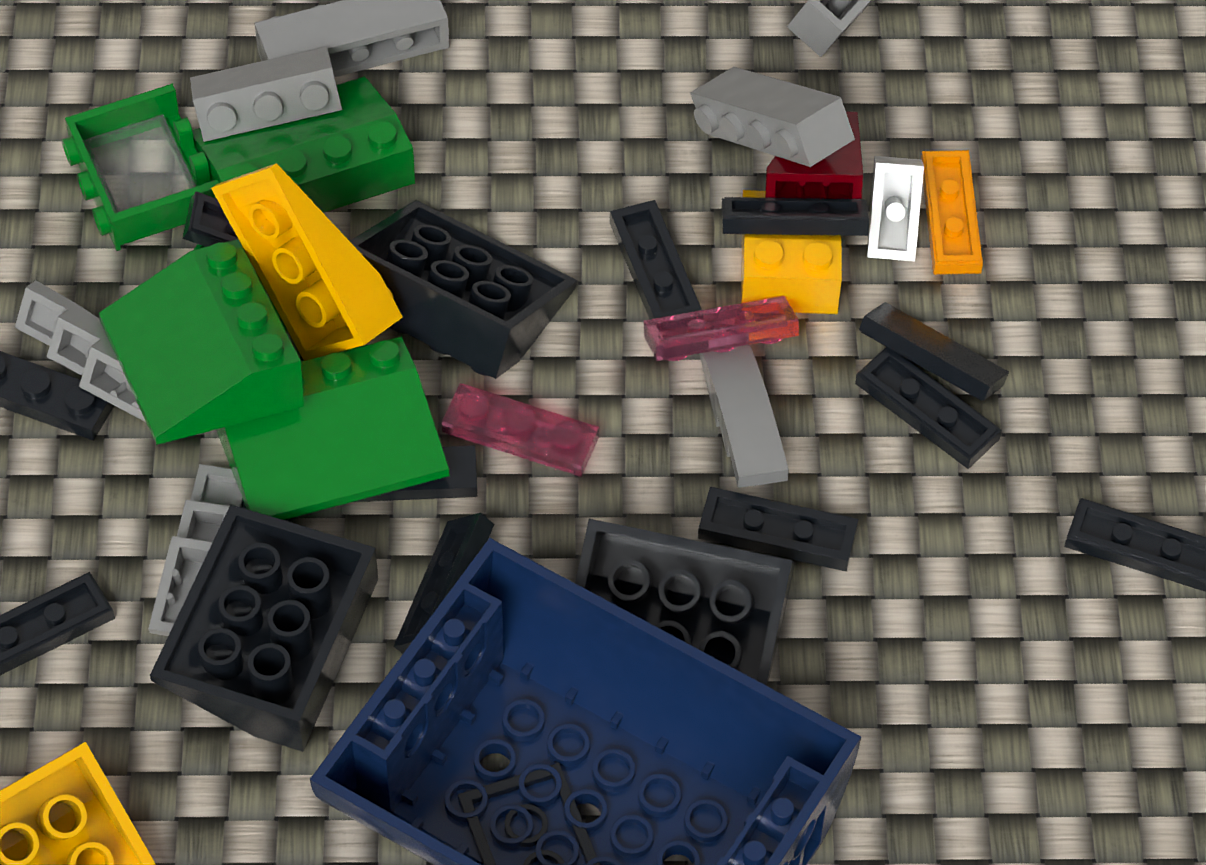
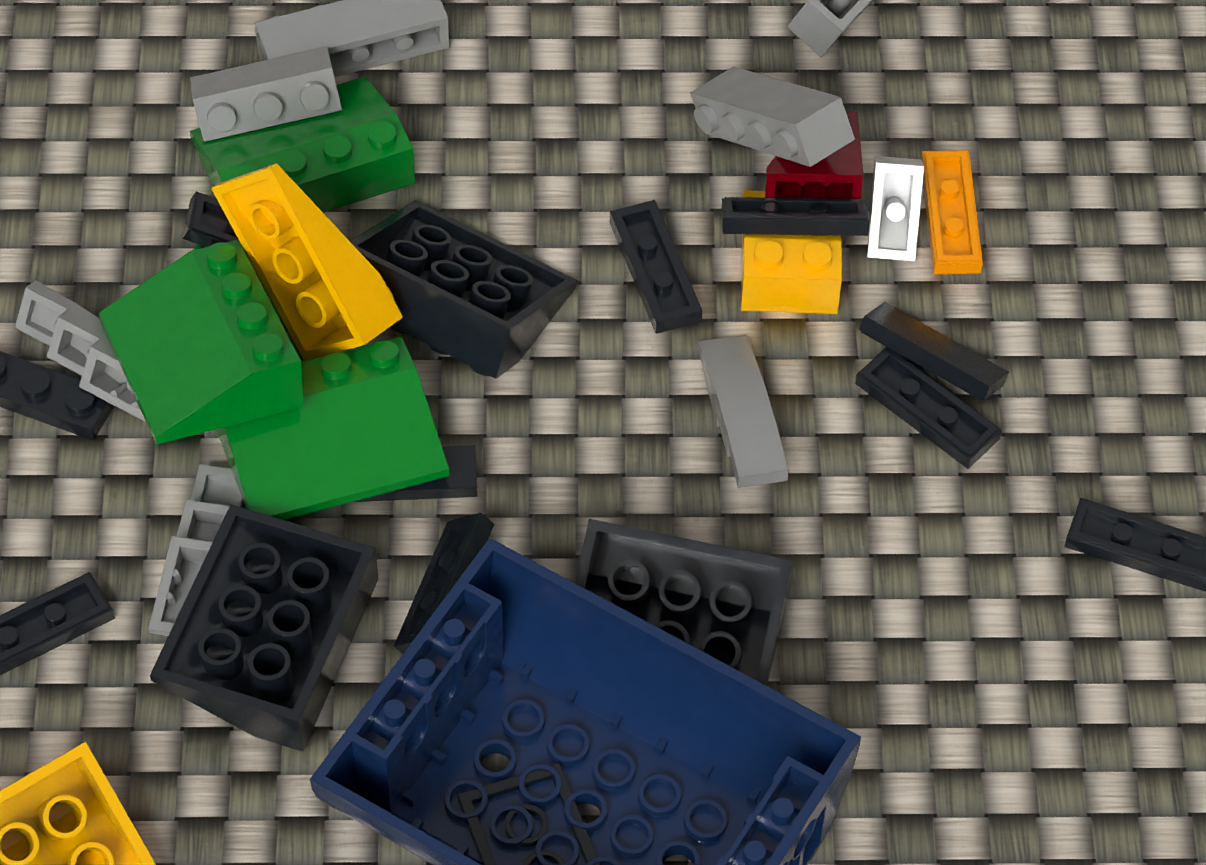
(137, 164): window -> none
(520, 429): clear pink plate -> none
(721, 328): clear pink plate -> none
(778, 529): black plate -> none

